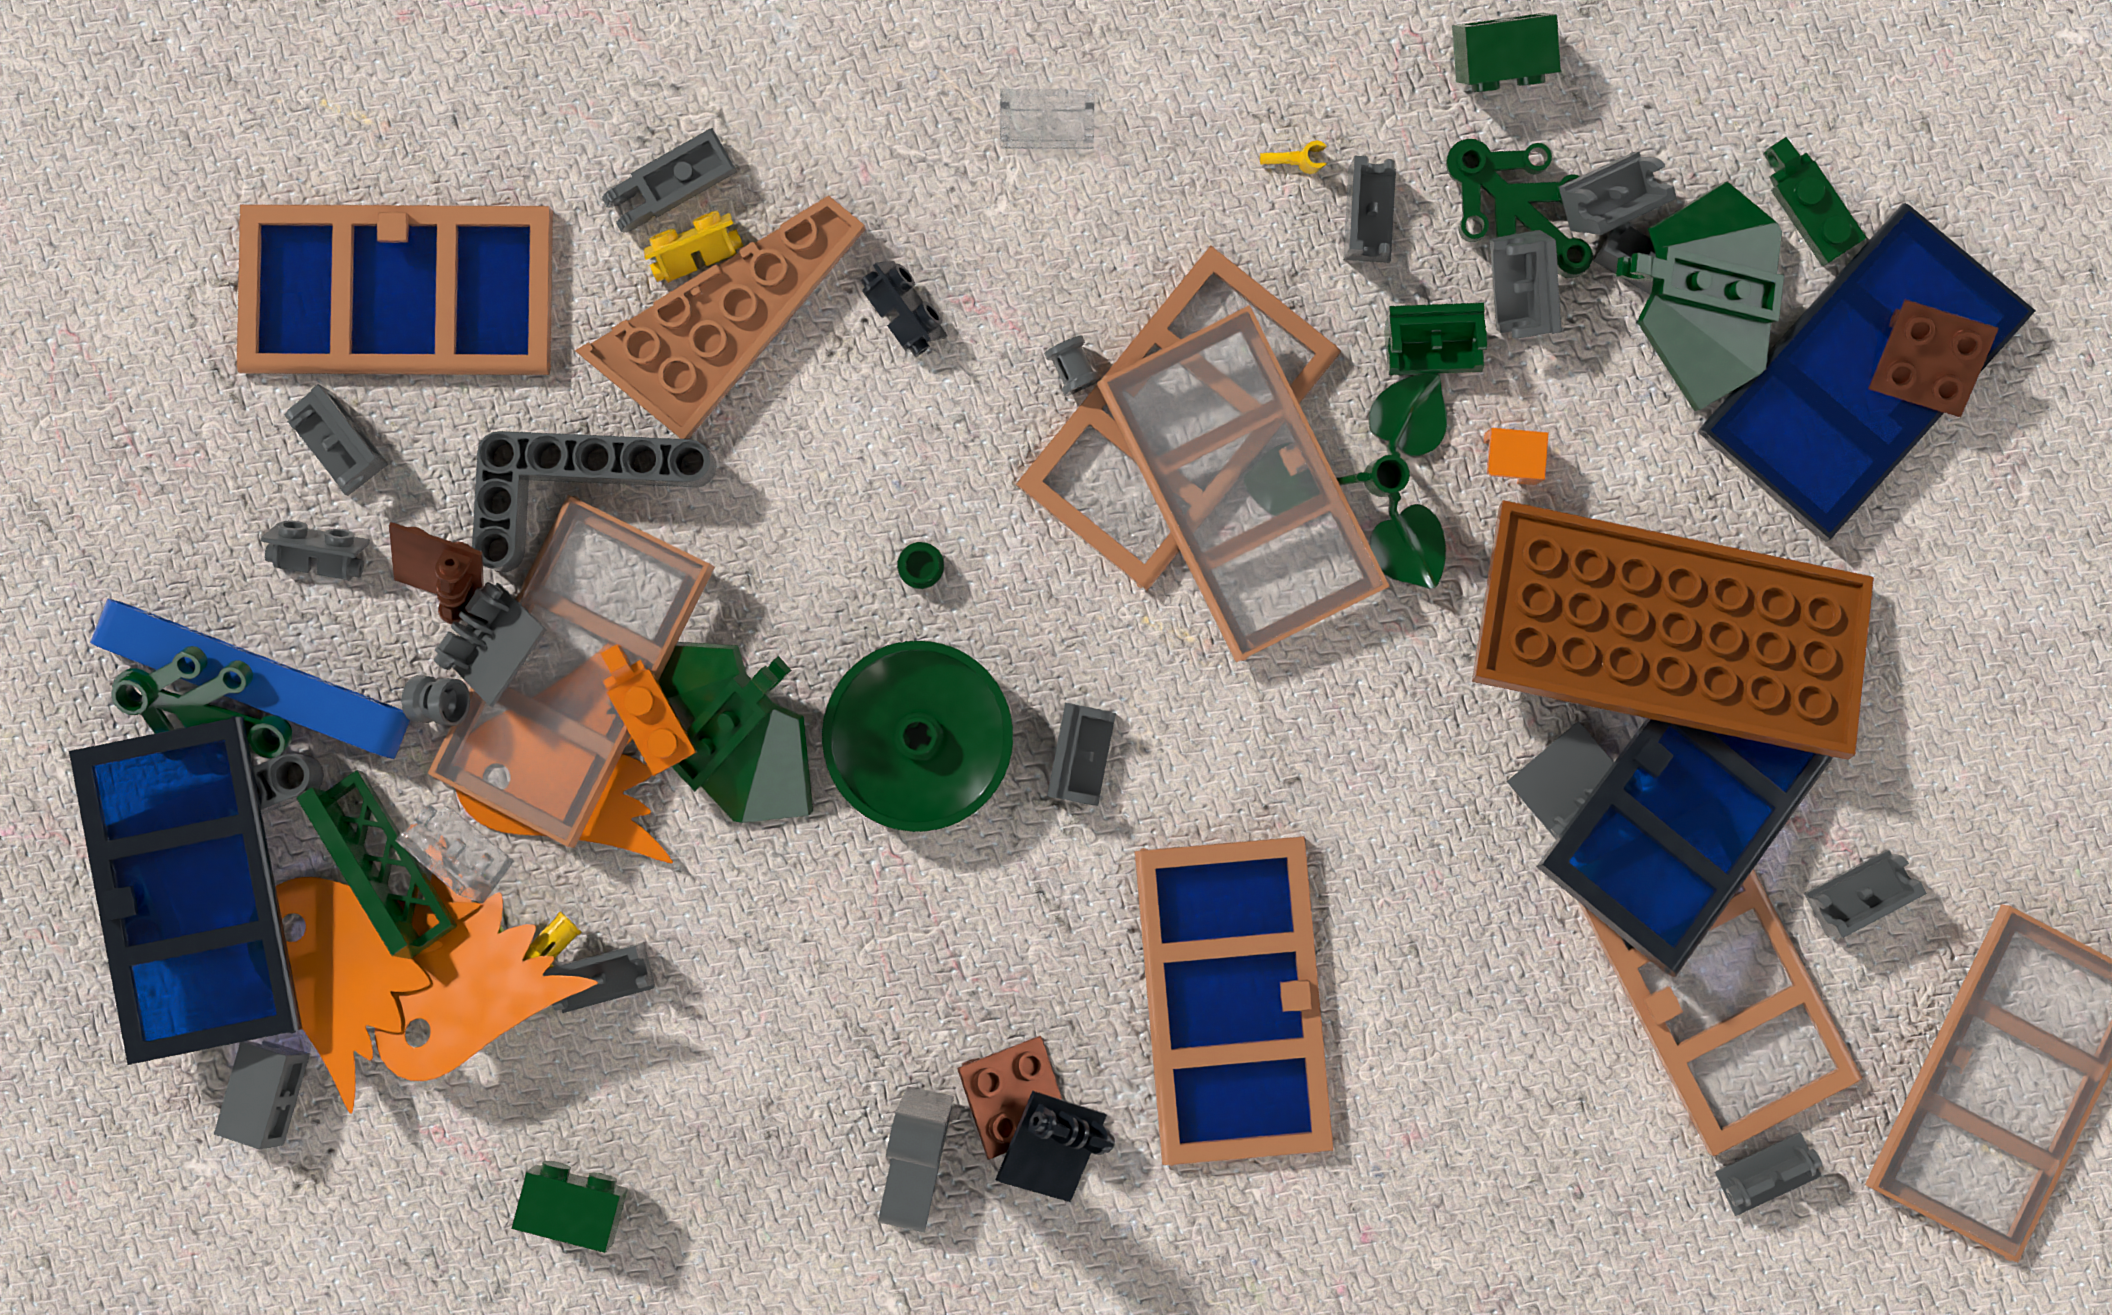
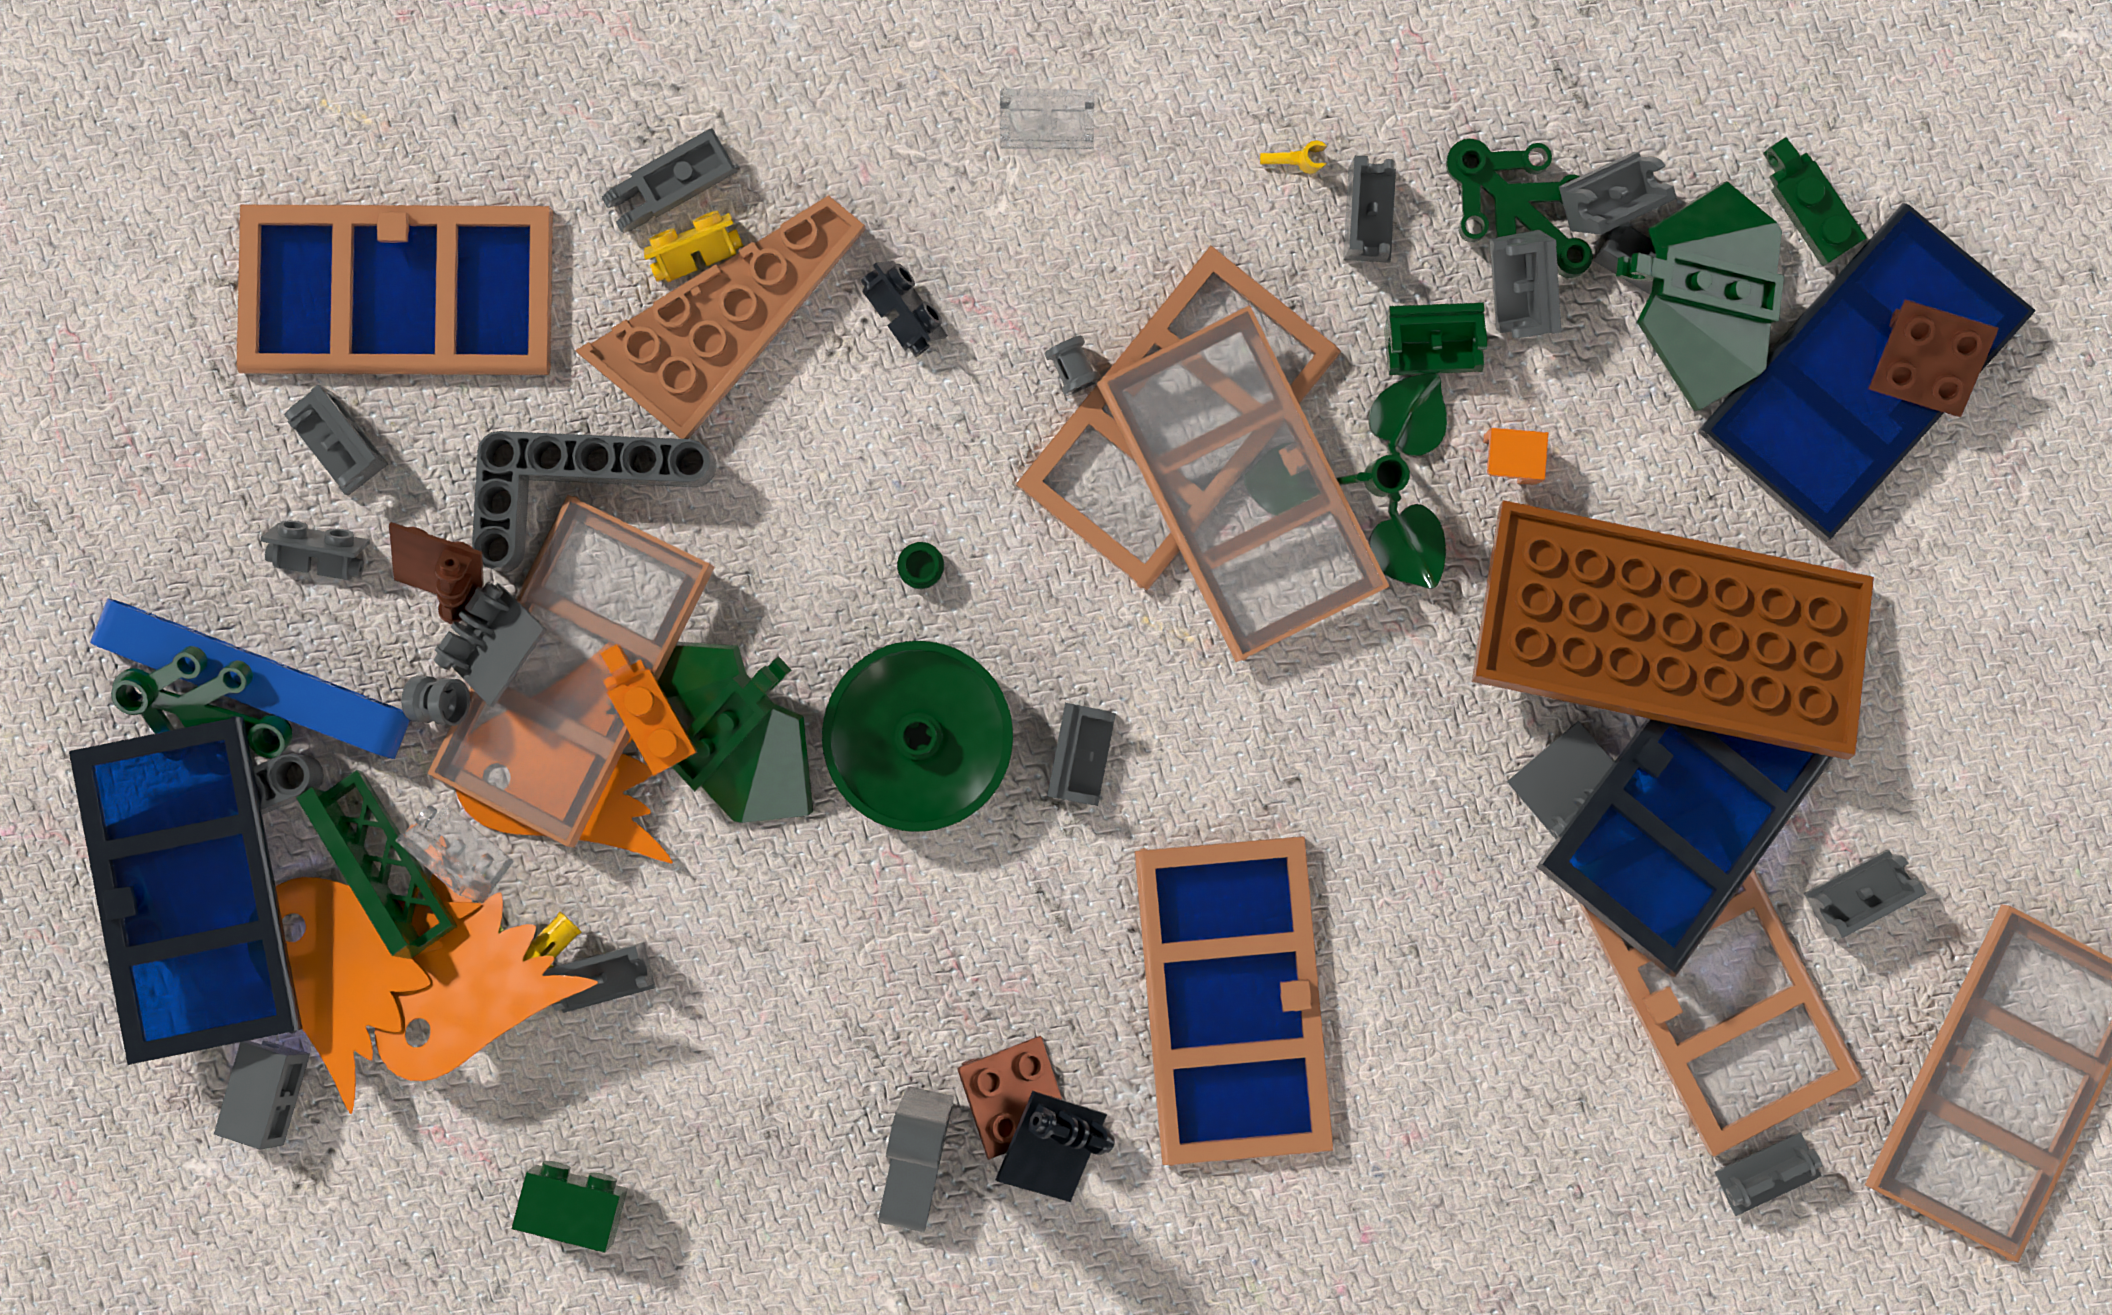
(1505, 50): dark green brick -> none

